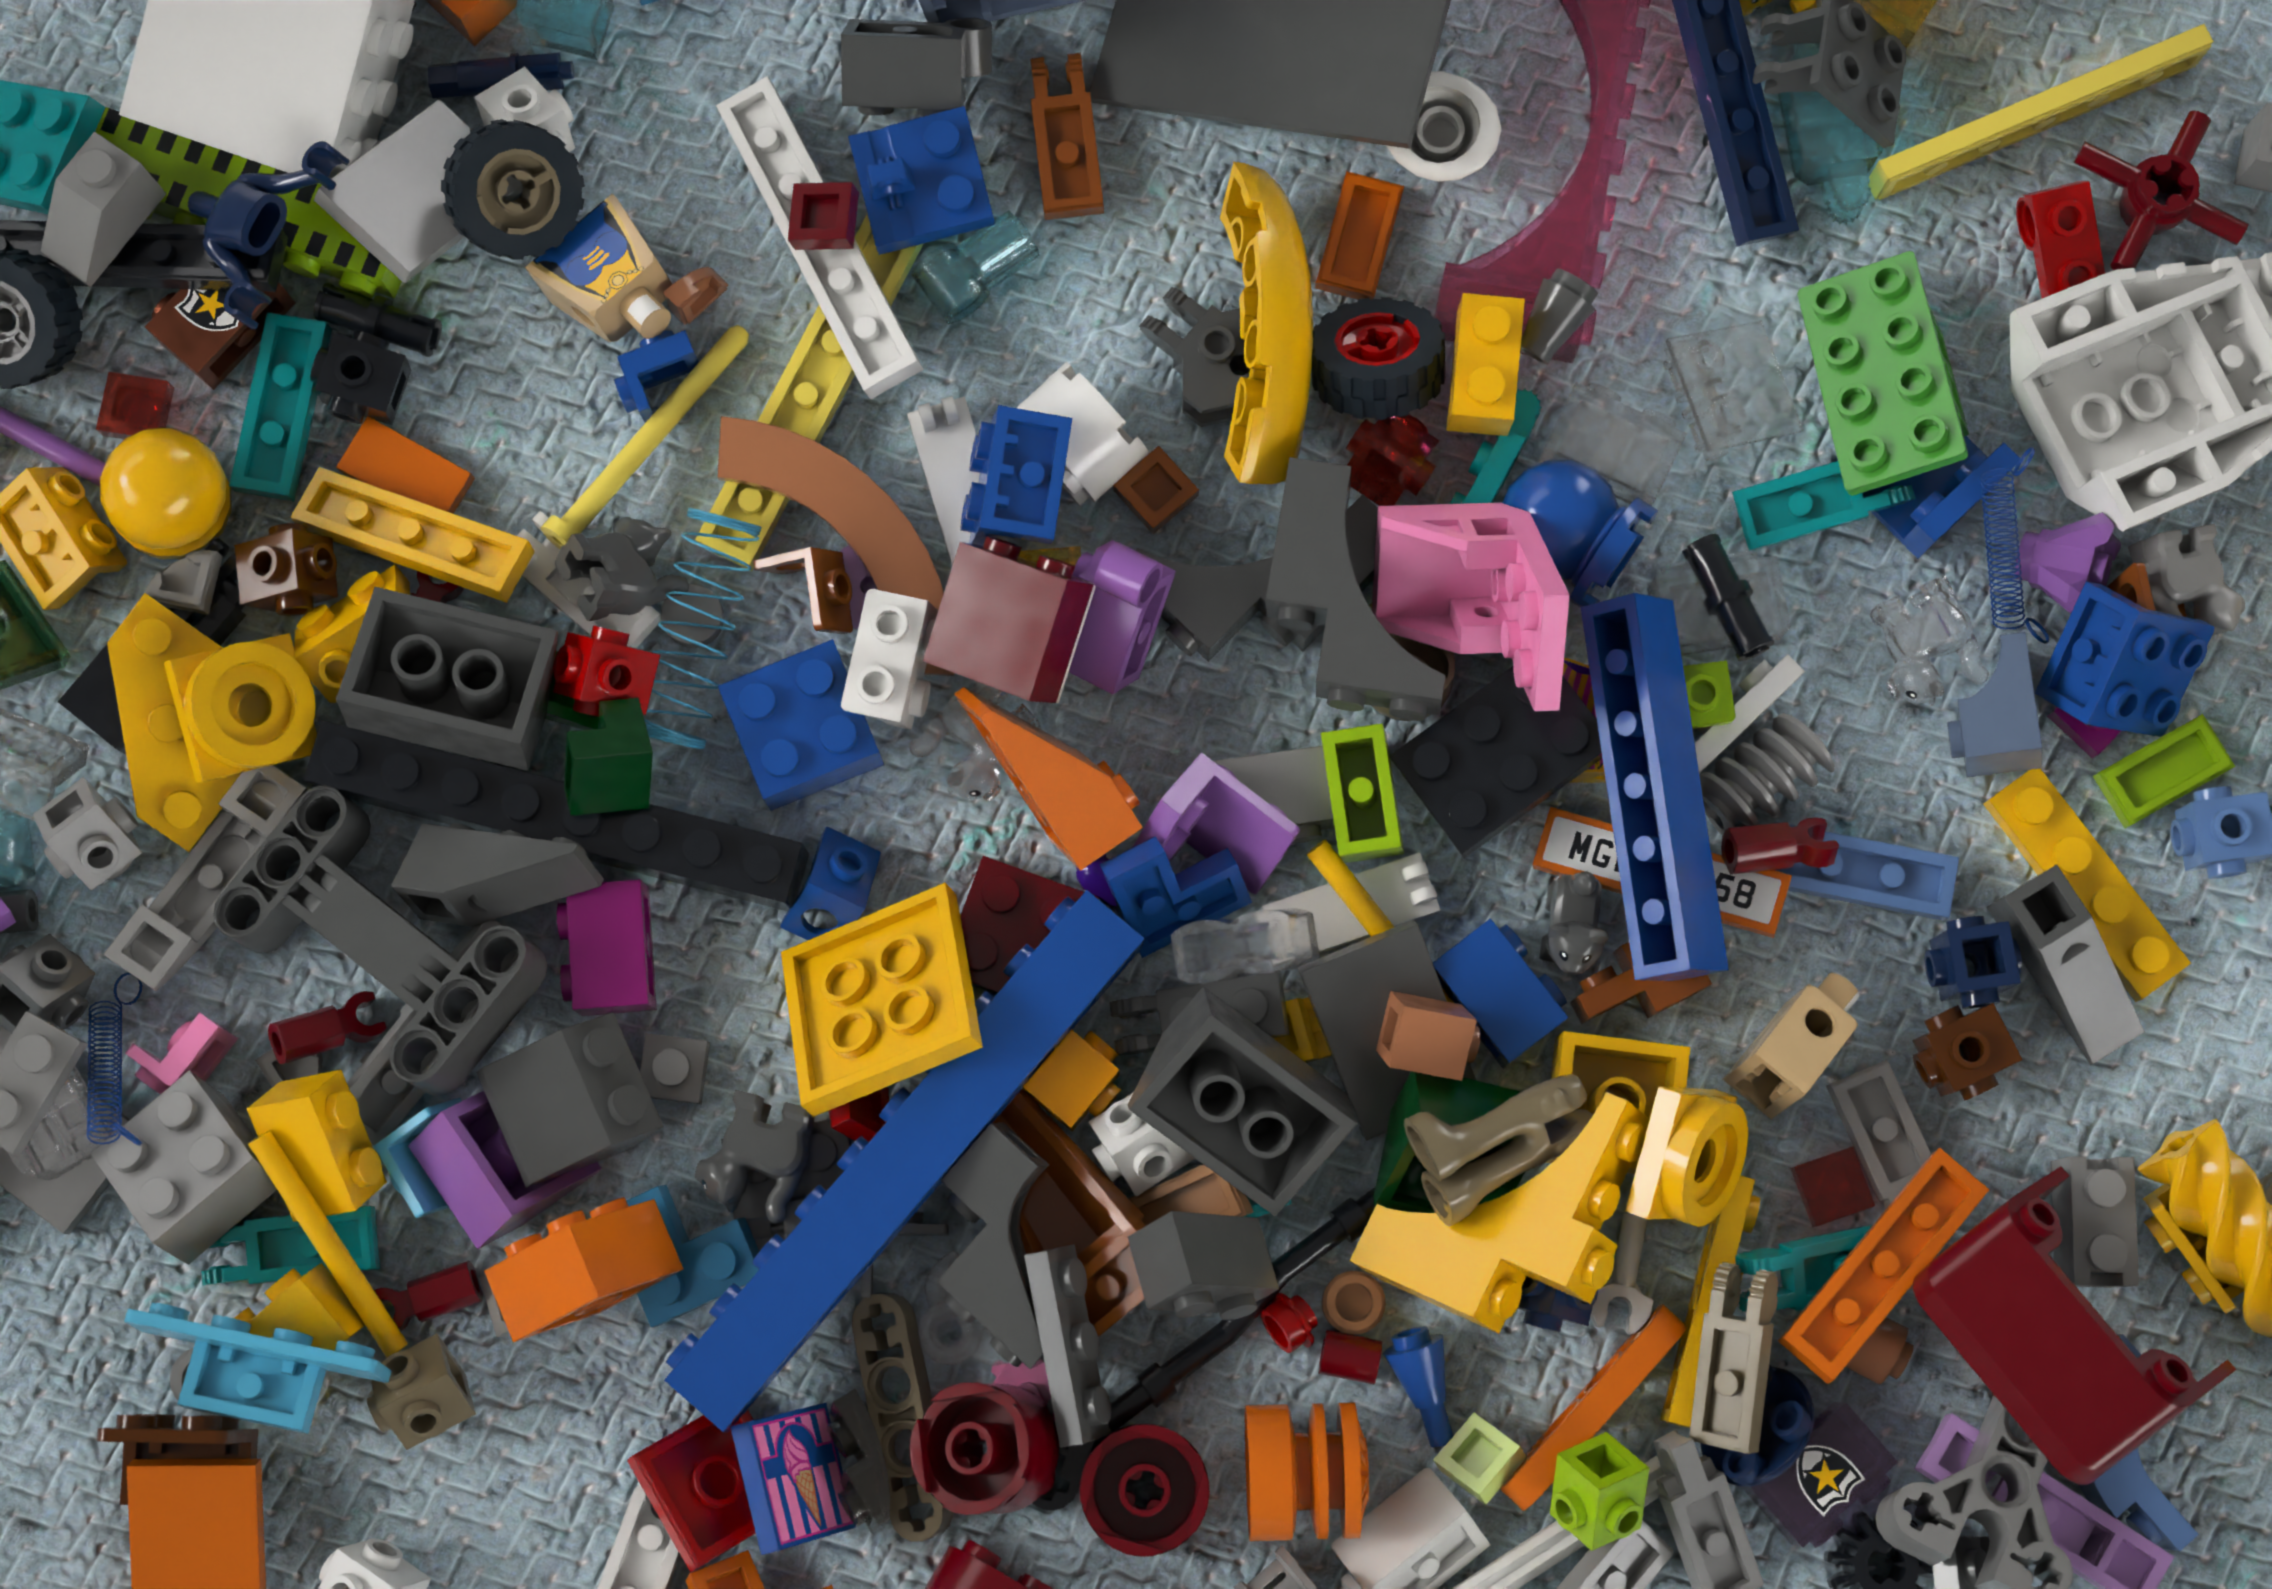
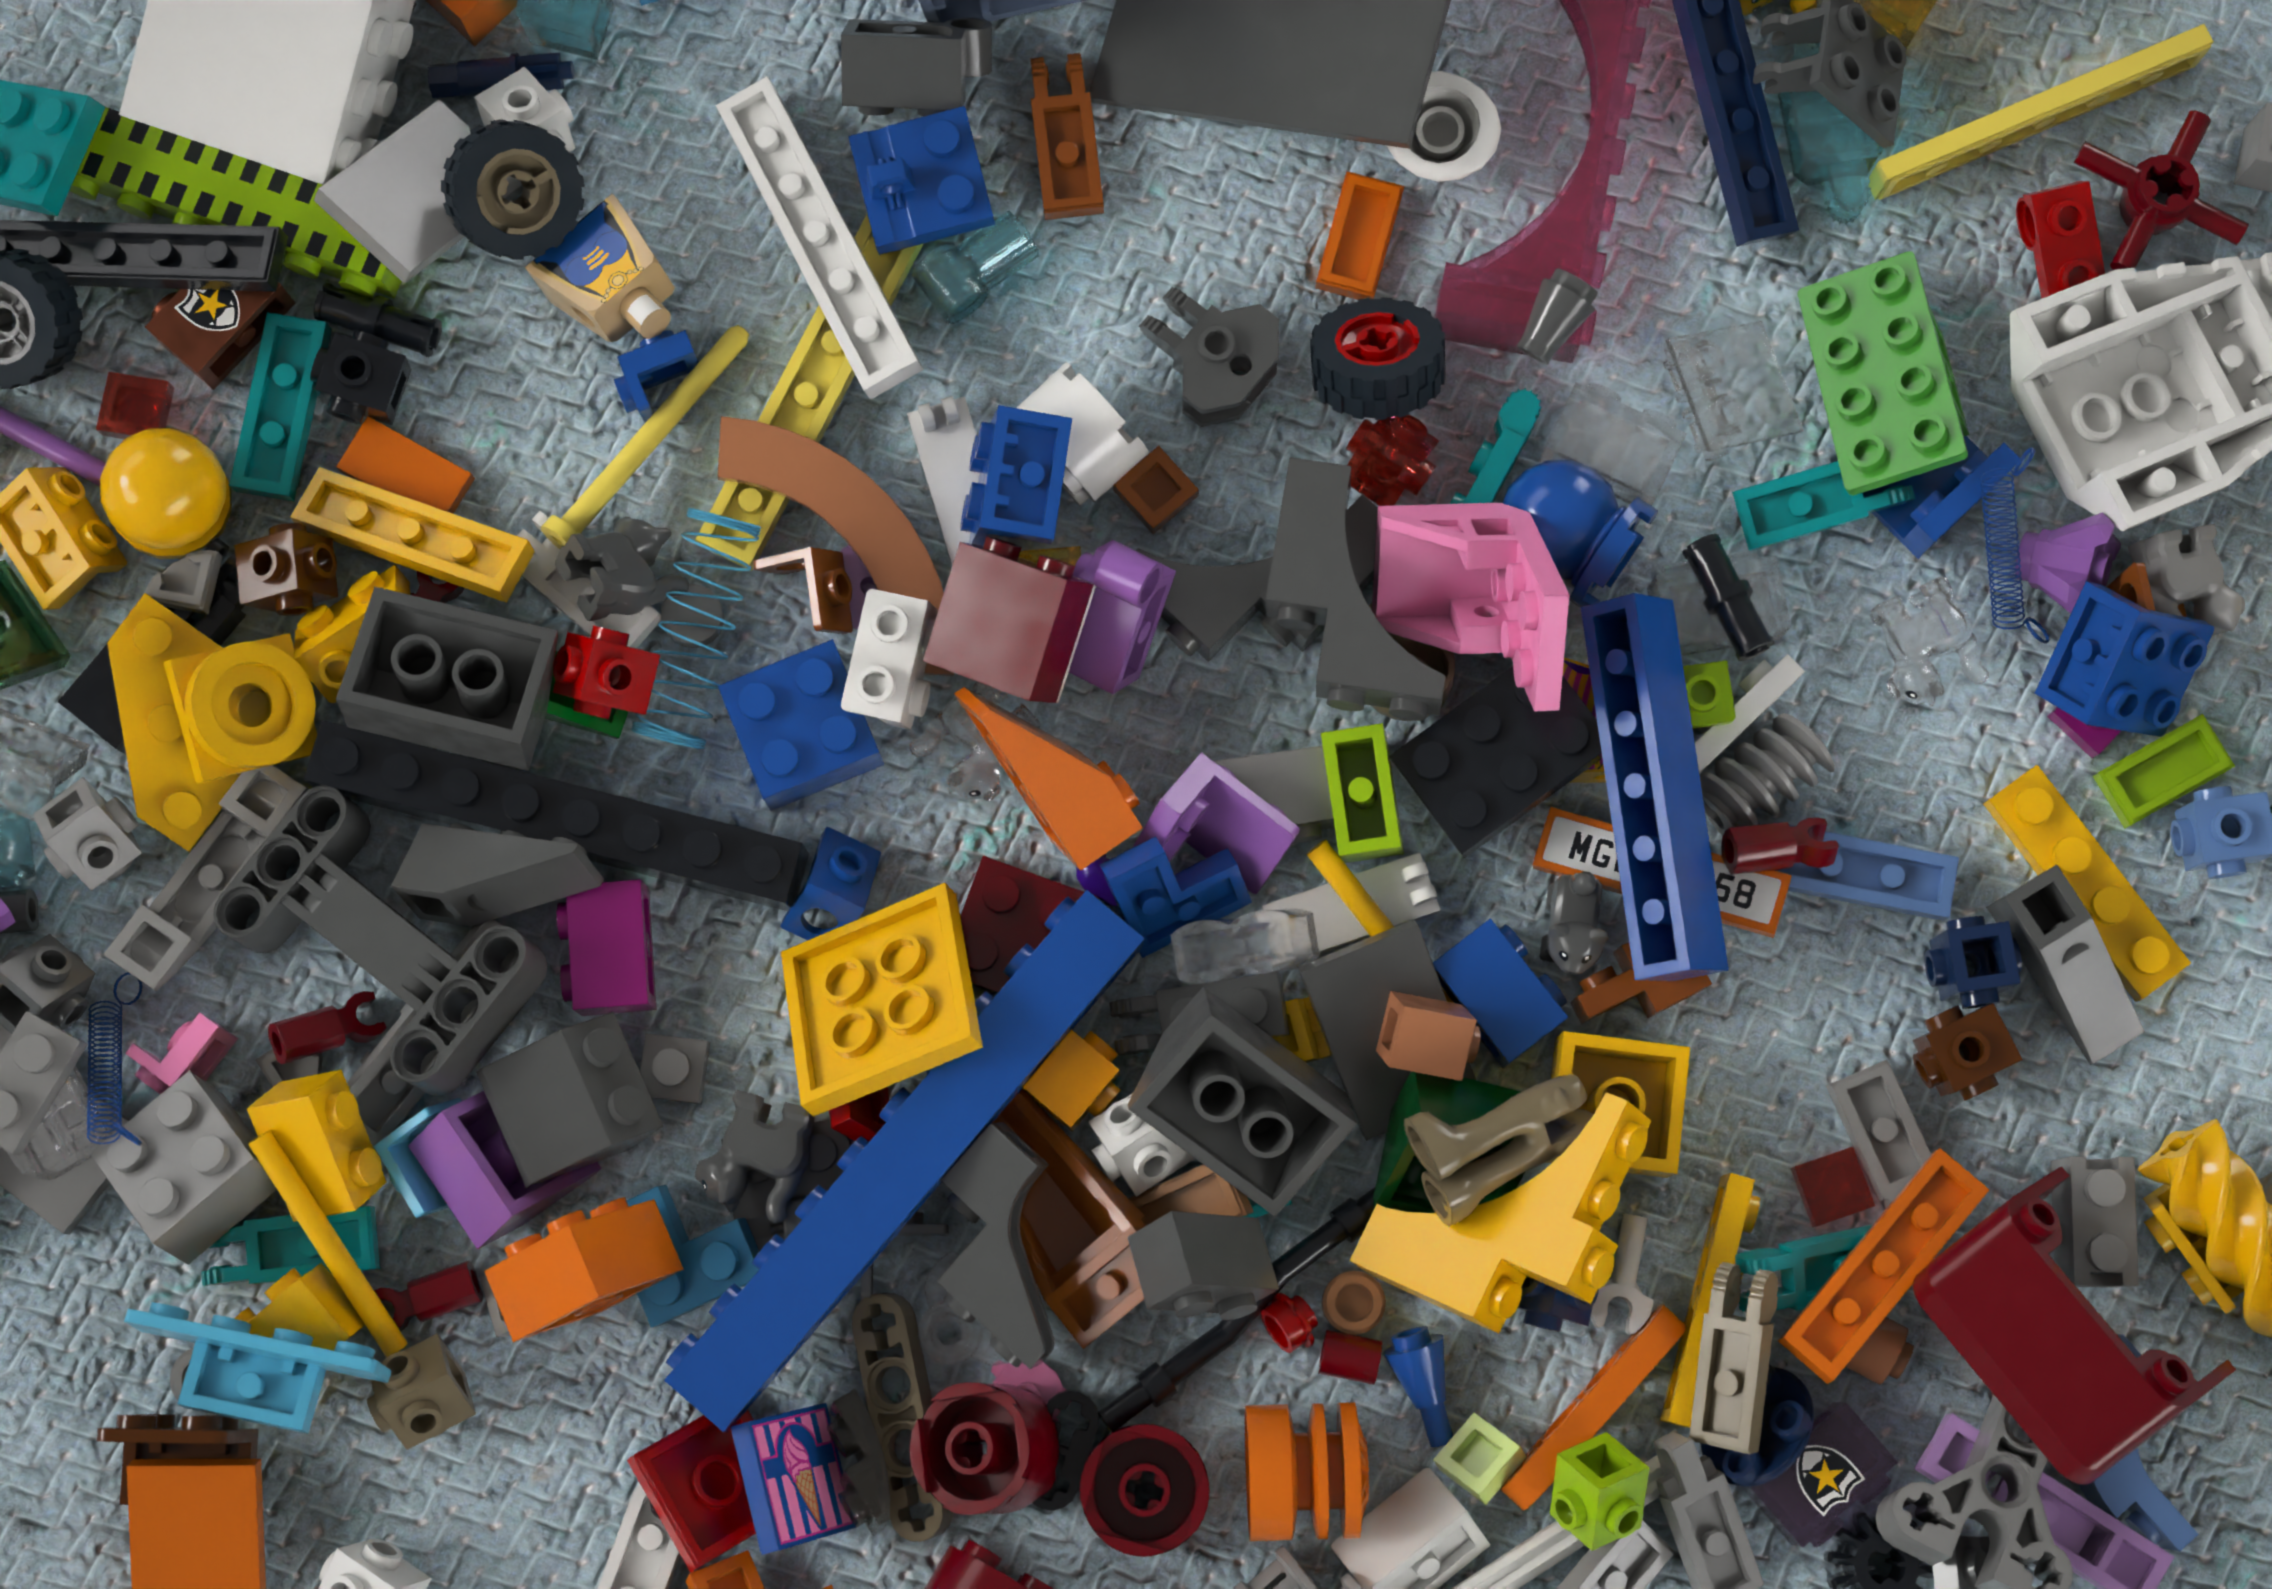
(97, 208): light grey slope -> none
(251, 218): dark blue piece -> none
(611, 764): dark green piece -> none
(694, 293): nougat tile -> none
(823, 216): dark red plate -> none
(1068, 1345): dark grey plate -> none
(1274, 324): yellow brick -> none
(1485, 364): yellow brick -> none
(1689, 1156): yellow piece -> none
(1796, 1046): tan torso -> none
(2000, 722): sand blue arch -> none

